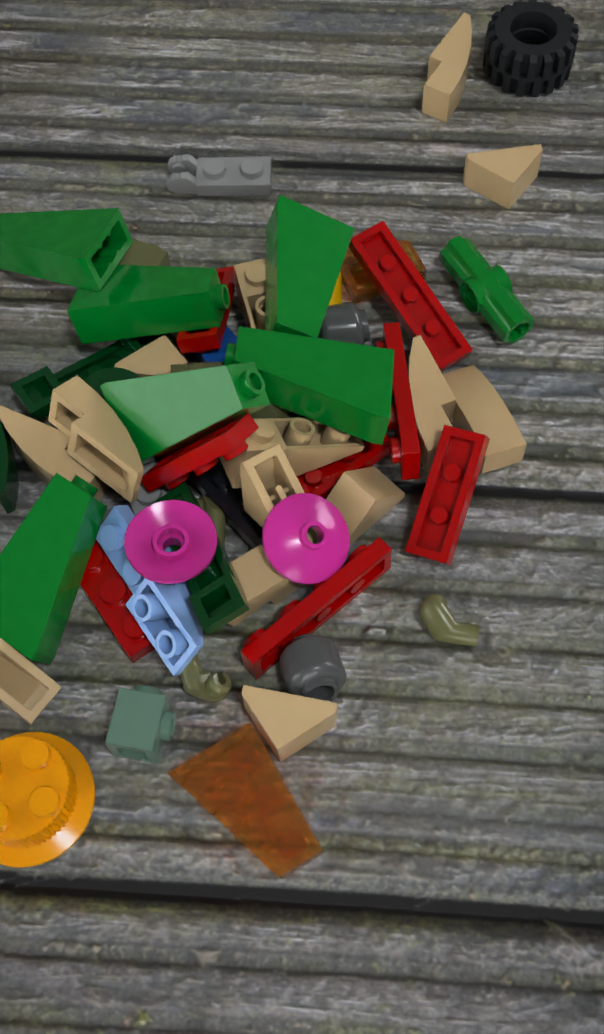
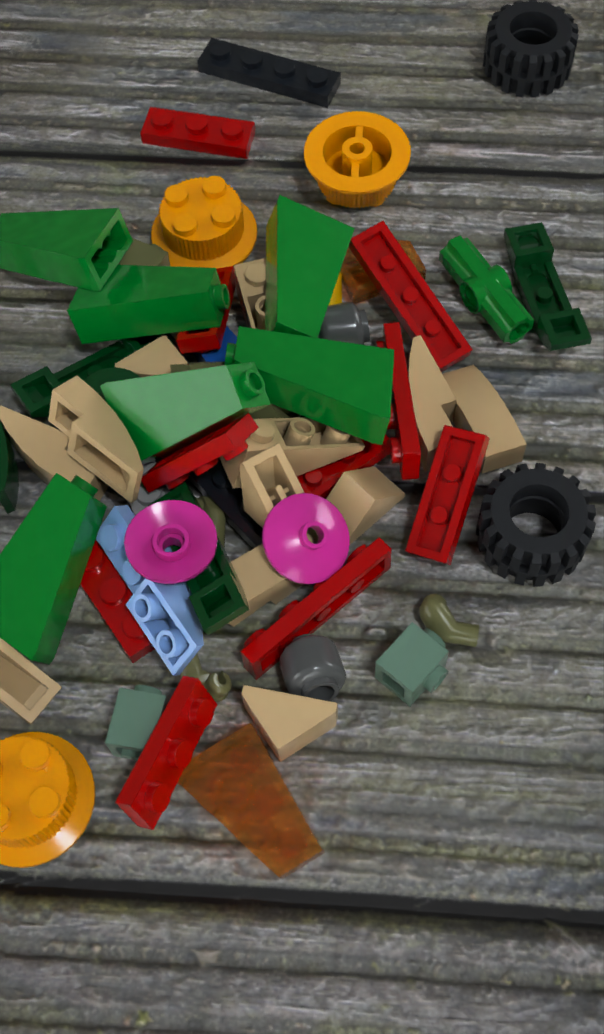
(167, 753): none -> red plate
(198, 132): none -> red plate
(204, 224): none -> light orange piece
(220, 175): light grey hinge -> none
(269, 72): none -> black plate
(357, 158): none -> light orange piece
(413, 664): none -> sand green brick
(448, 71): tan slope -> none
(502, 173): tan slope -> none
(541, 288): none -> dark green slope
(543, 494): none -> black tyre

